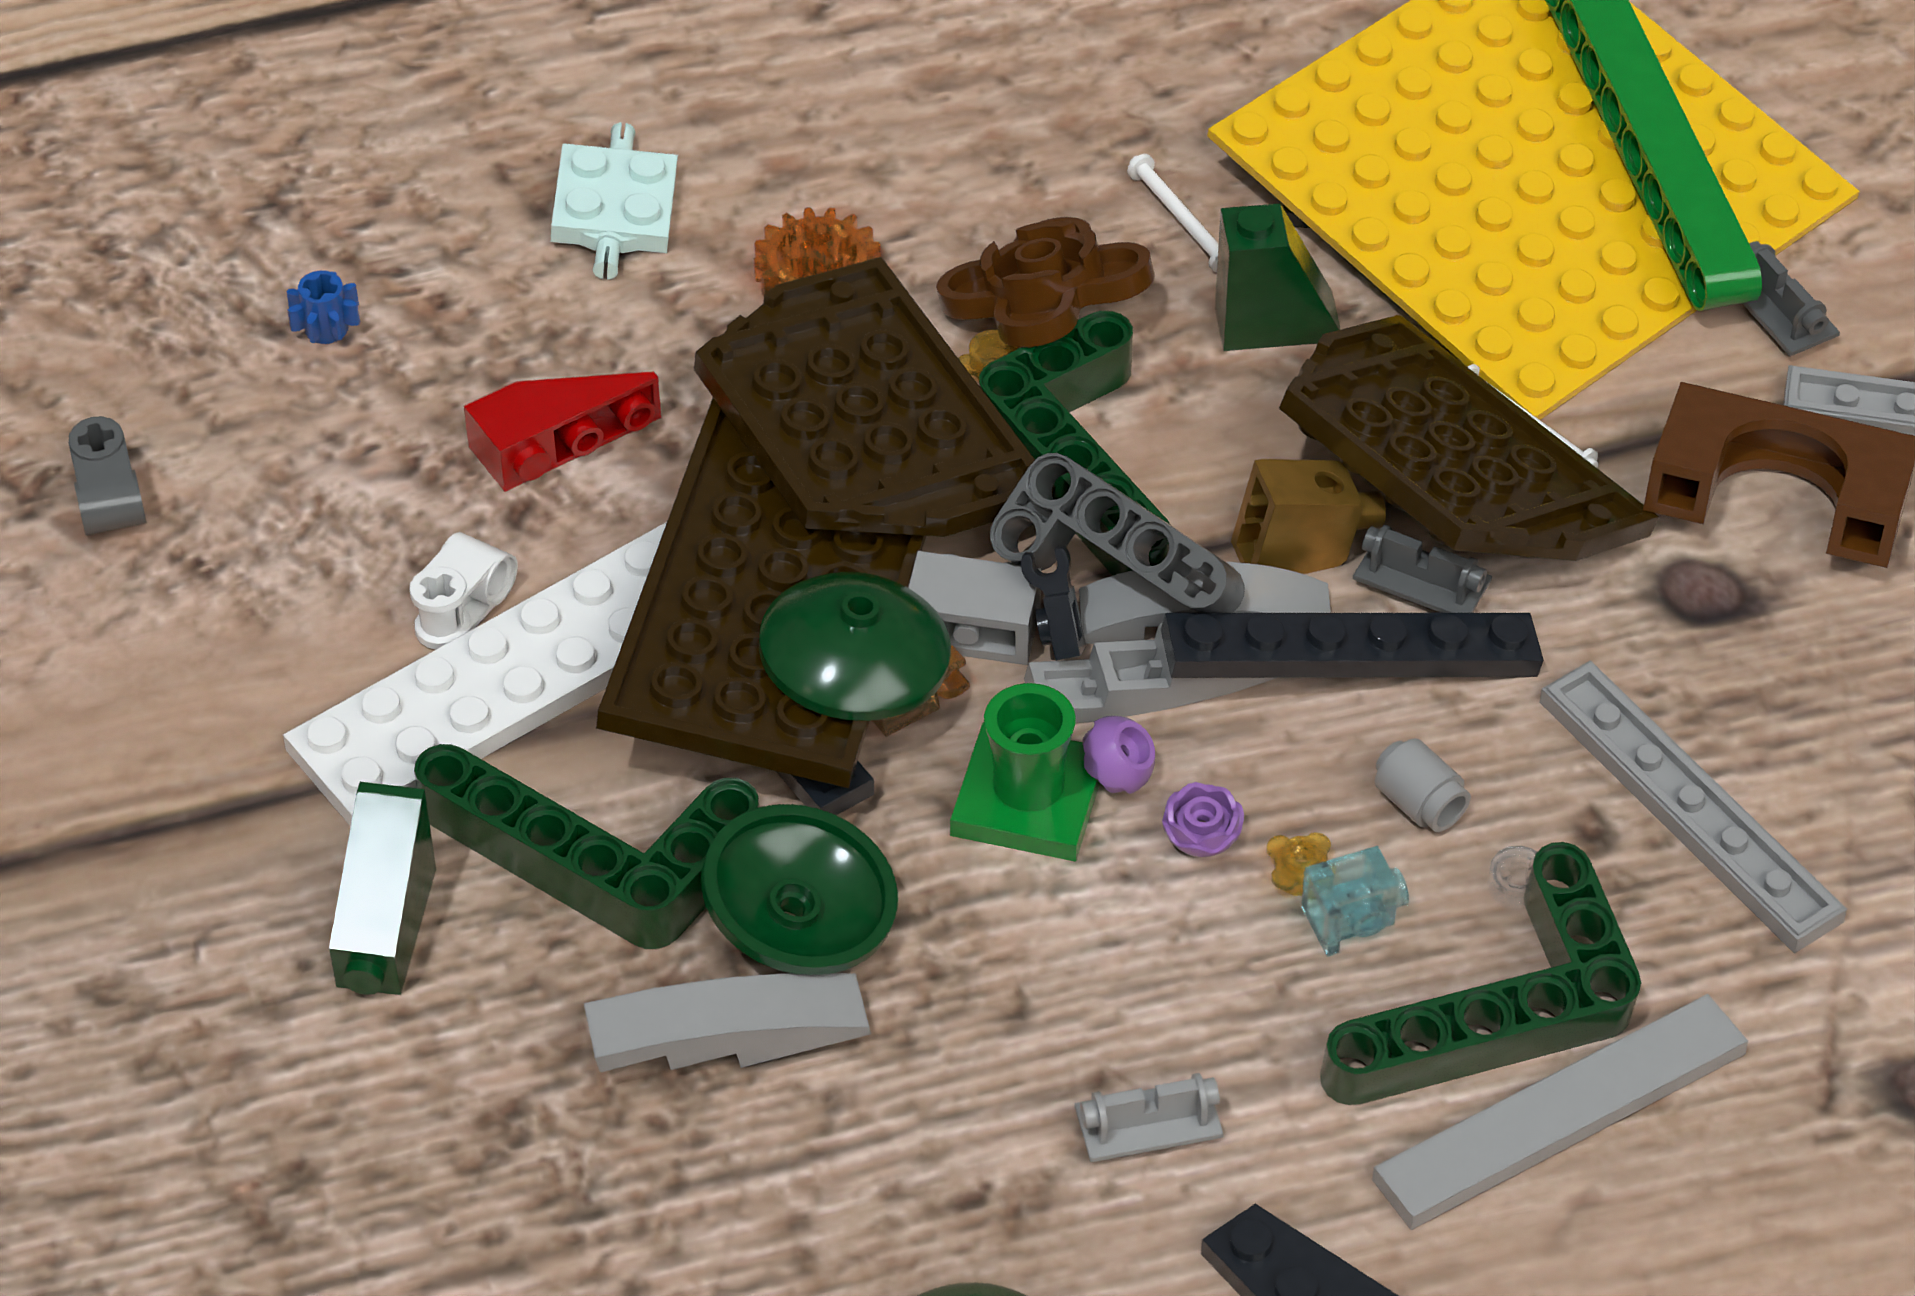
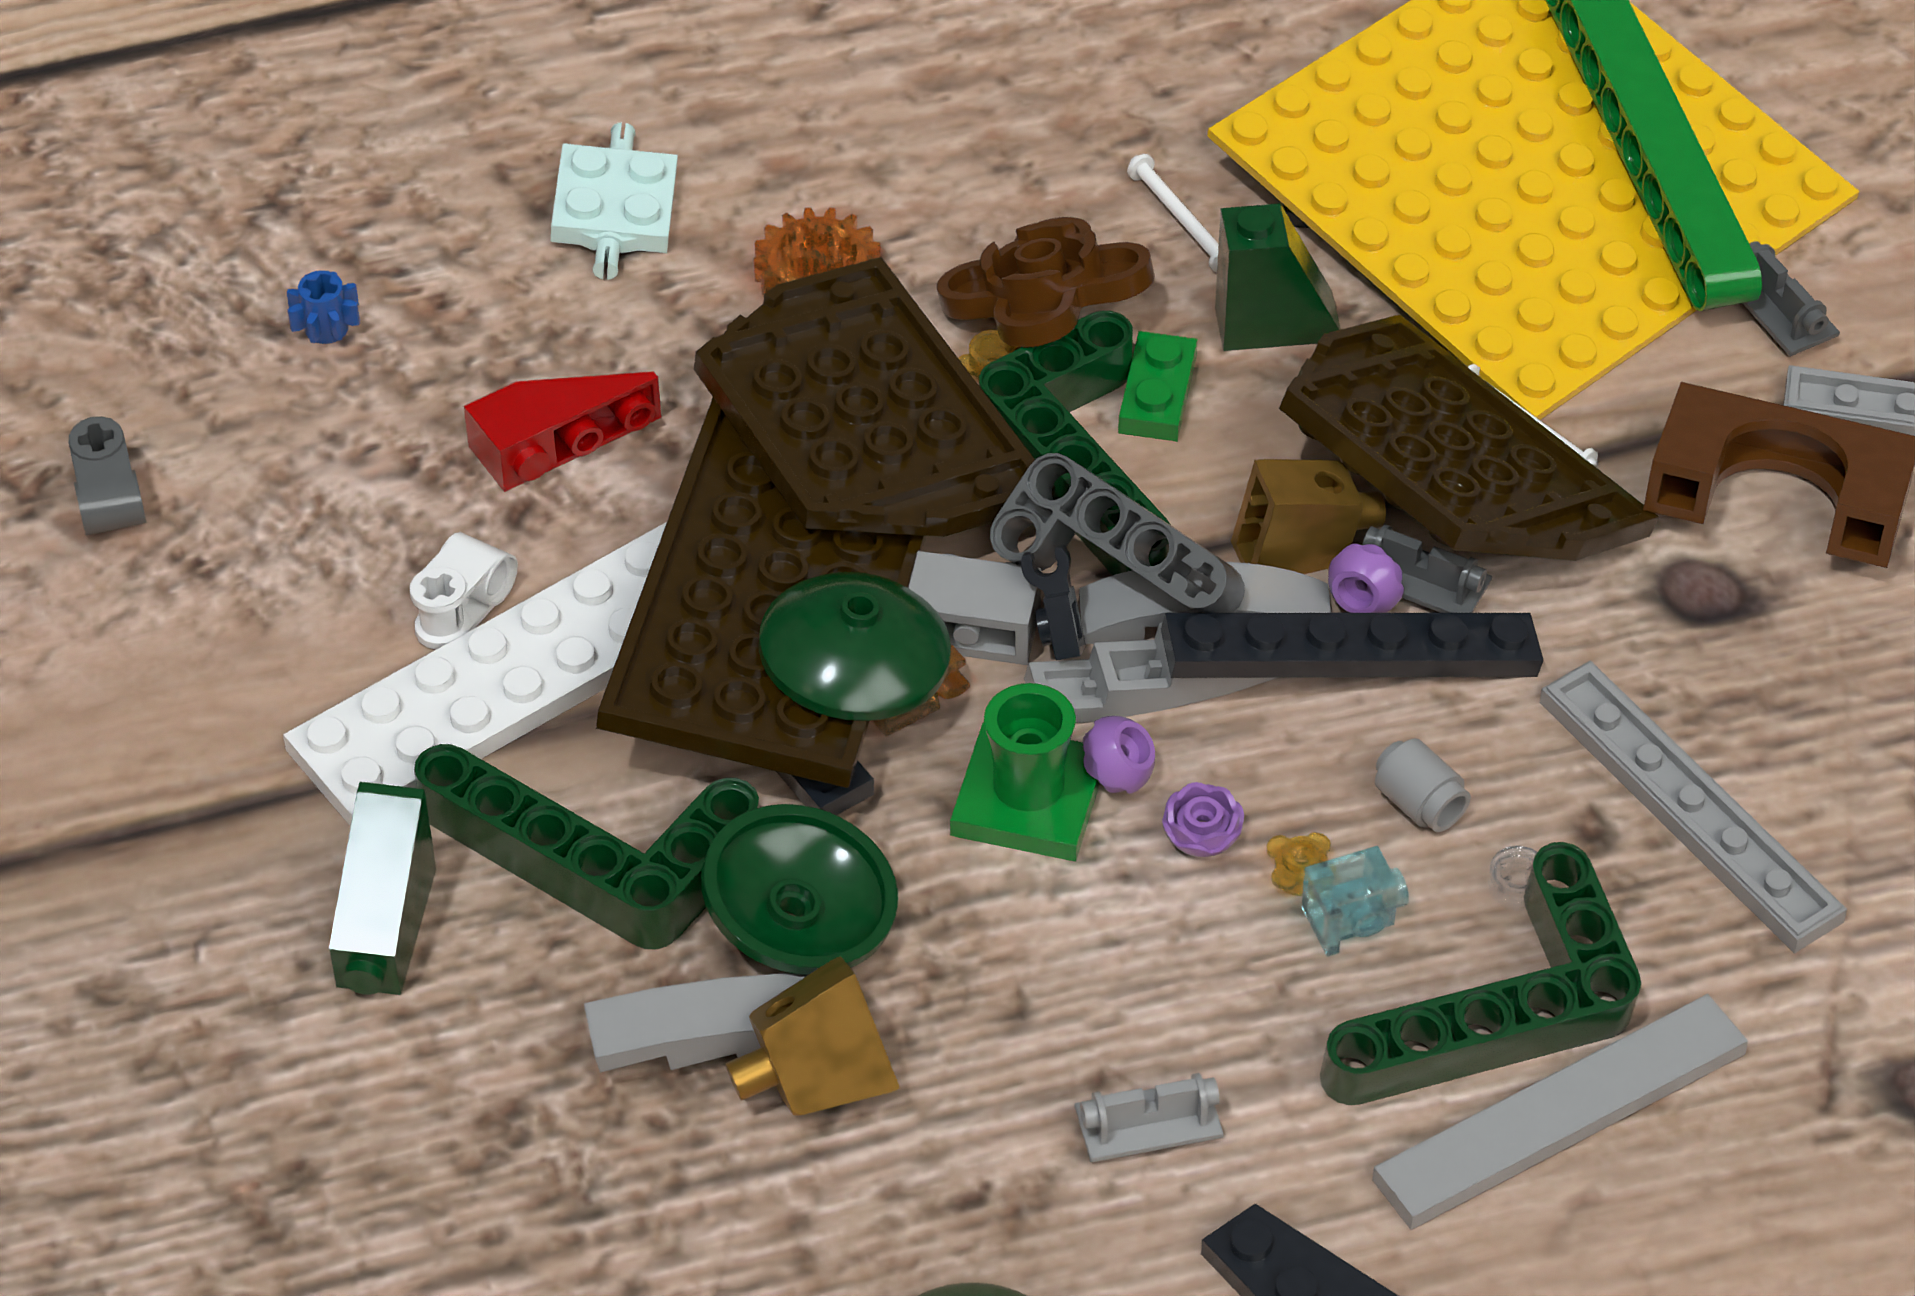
(816, 1045): none -> pearl gold torso
(1157, 386): none -> green plate
(1365, 579): none -> medium lavender plate

